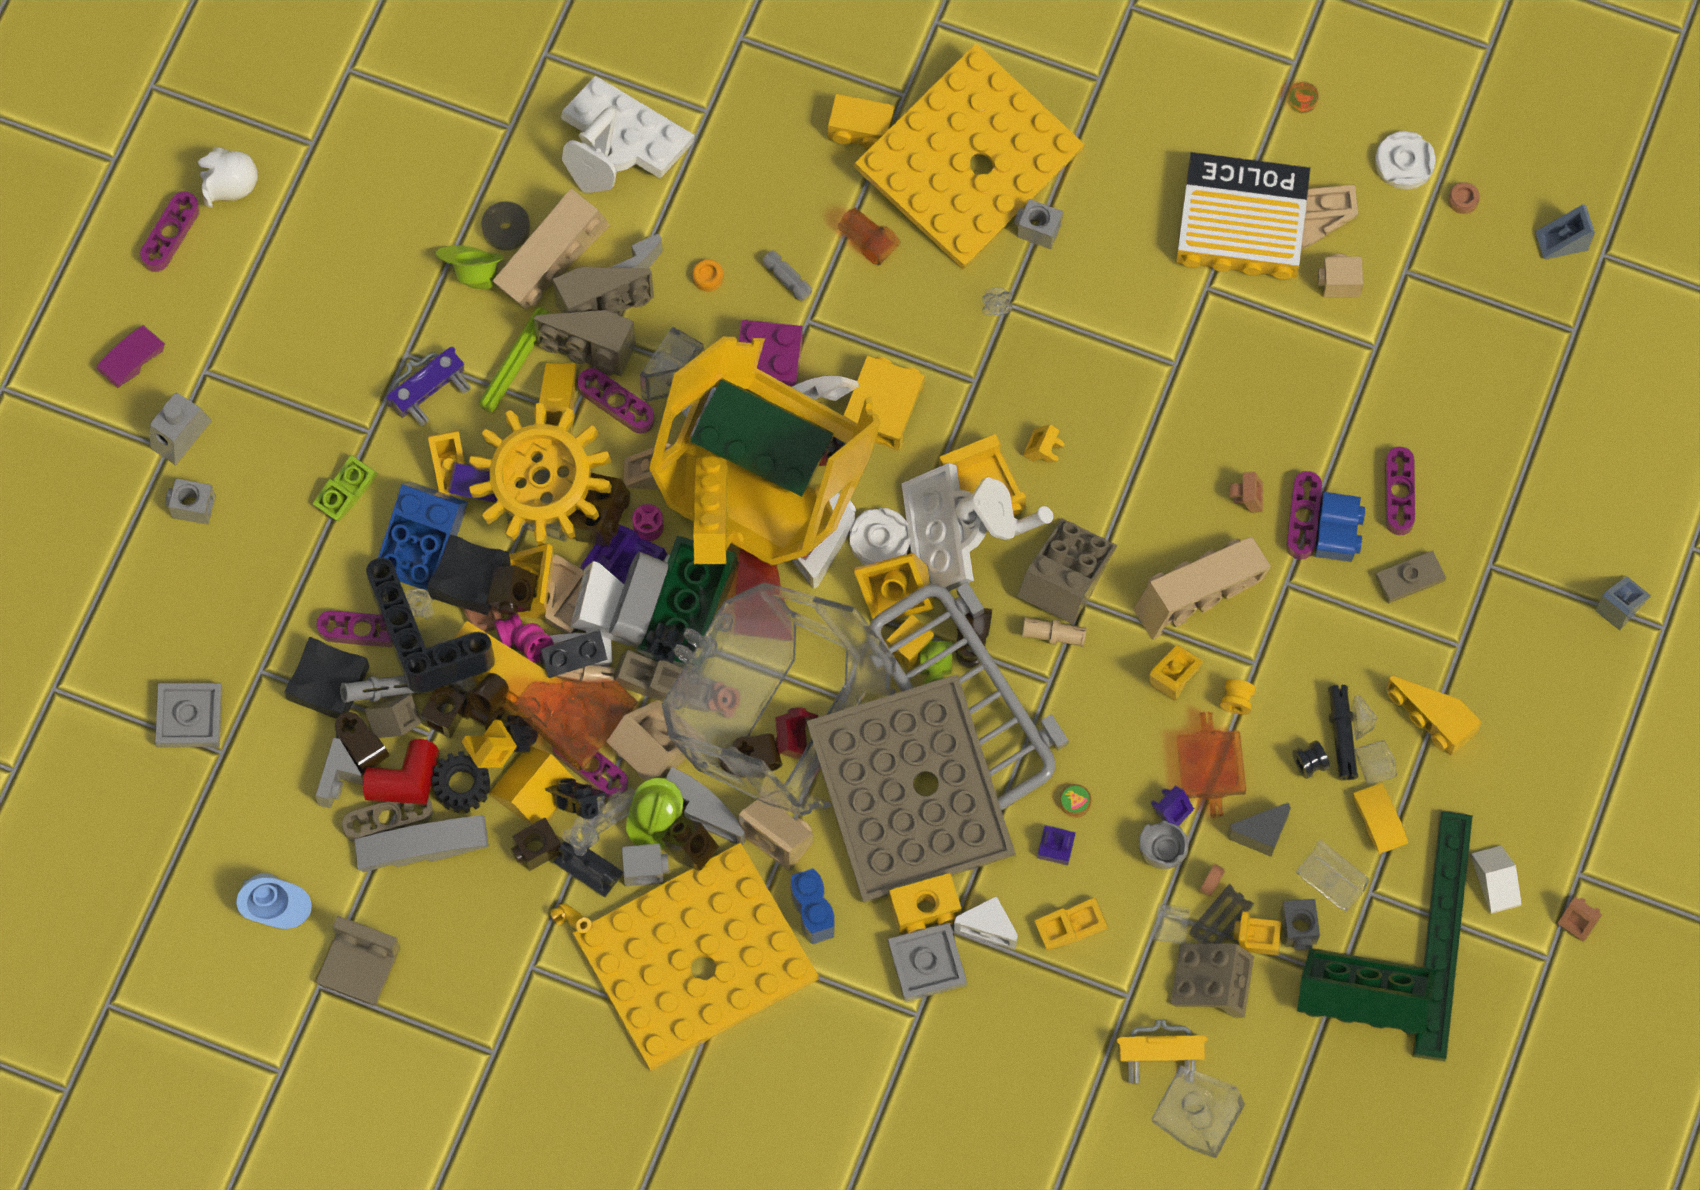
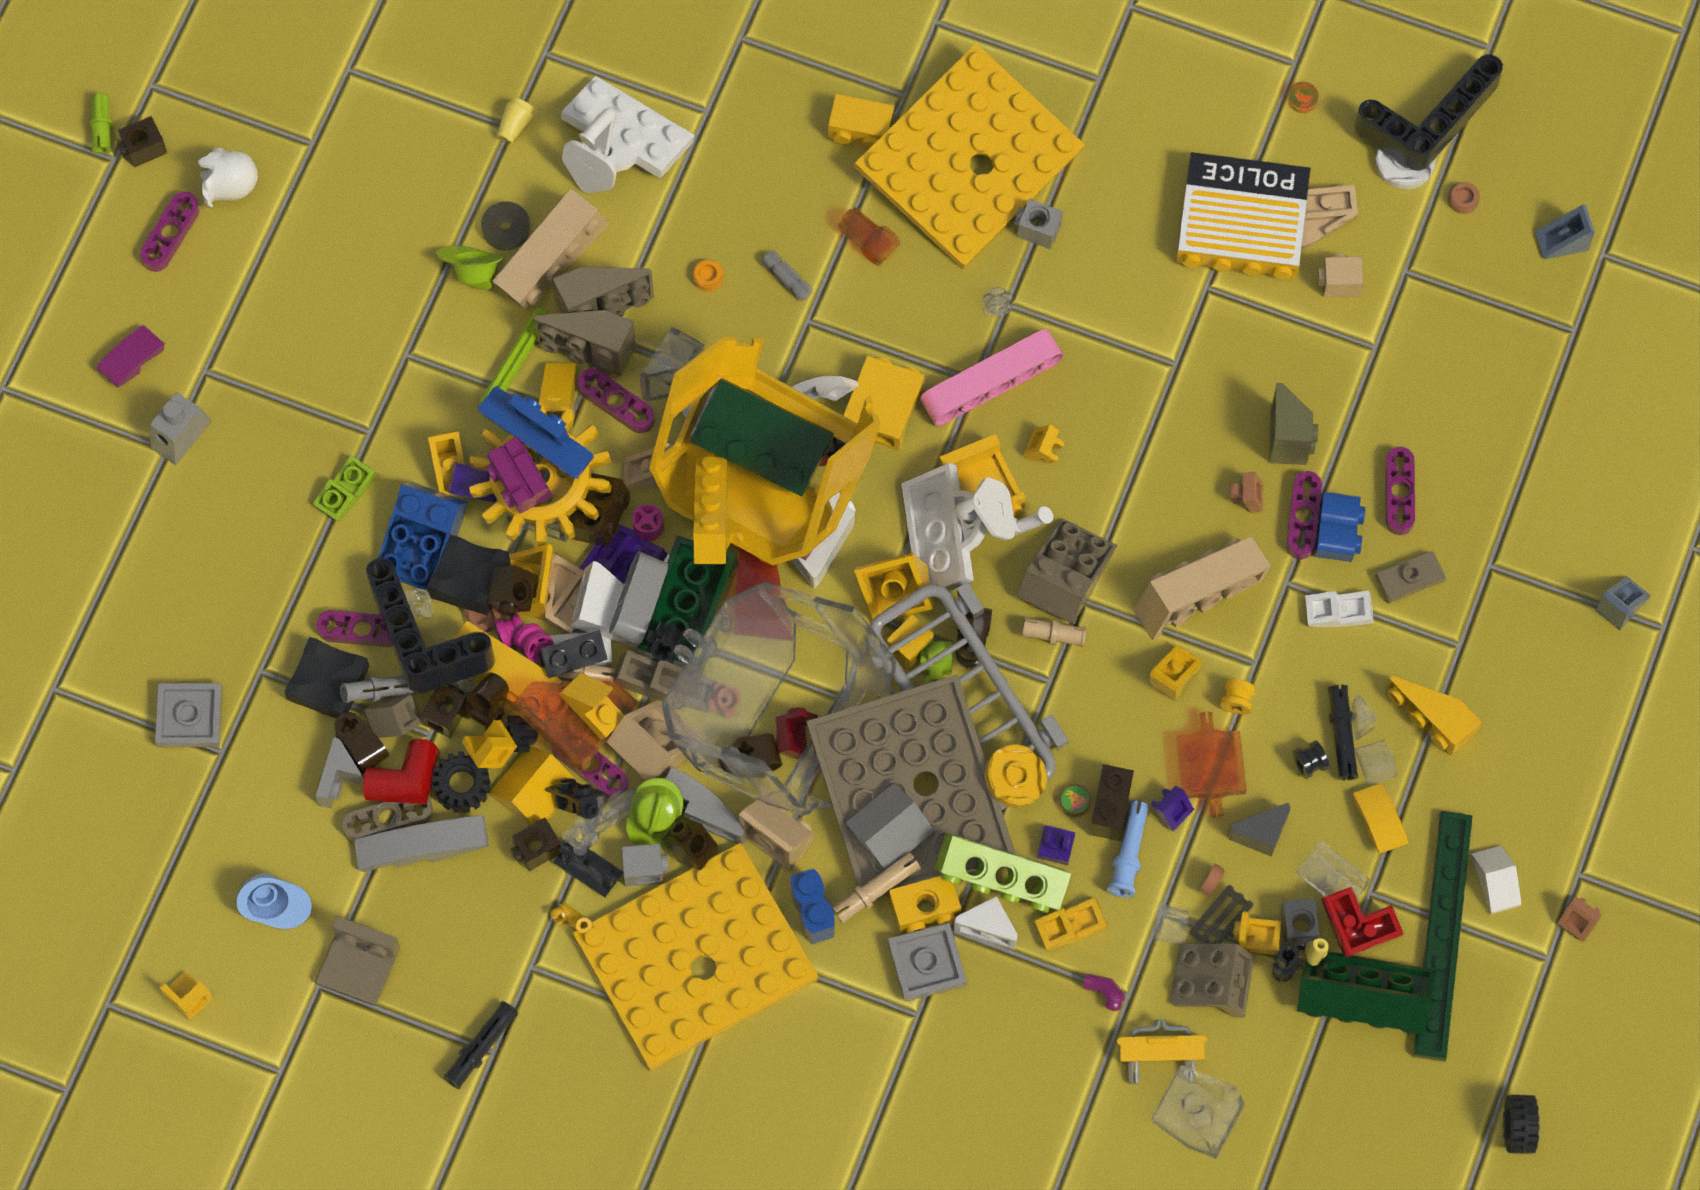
(100, 123): none -> lime axle
(141, 130): none -> dark brown brick
(187, 995): none -> yellow panel
(197, 512): light grey brick -> none
(426, 382): dark purple piece -> none
(480, 1045): none -> black pin
(514, 119): none -> light yellow cone
(518, 474): none -> magenta brick
(536, 430): none -> blue bracket
(592, 705): none -> yellow slope
(643, 253): light grey slope -> none
(780, 350): magenta brick -> none
(876, 887): none -> tan pin
(879, 536): white tile -> none
(890, 826): none -> light grey slope
(957, 850): none -> lime brick
(991, 377): none -> bright pink beam
(1015, 776): none -> yellow tile
(1109, 989): none -> magenta arm
(1111, 802): none -> dark brown brick
(1126, 863): none -> light blue pin
(1163, 845): light grey hair -> none
(1285, 963): none -> black pin
(1291, 429): none -> olive slope
(1316, 950): none -> light yellow arm
(1341, 610): none -> white slope
(1355, 931): none -> red brick
(1479, 80): none -> black beam
(1521, 1124): none -> black tyre

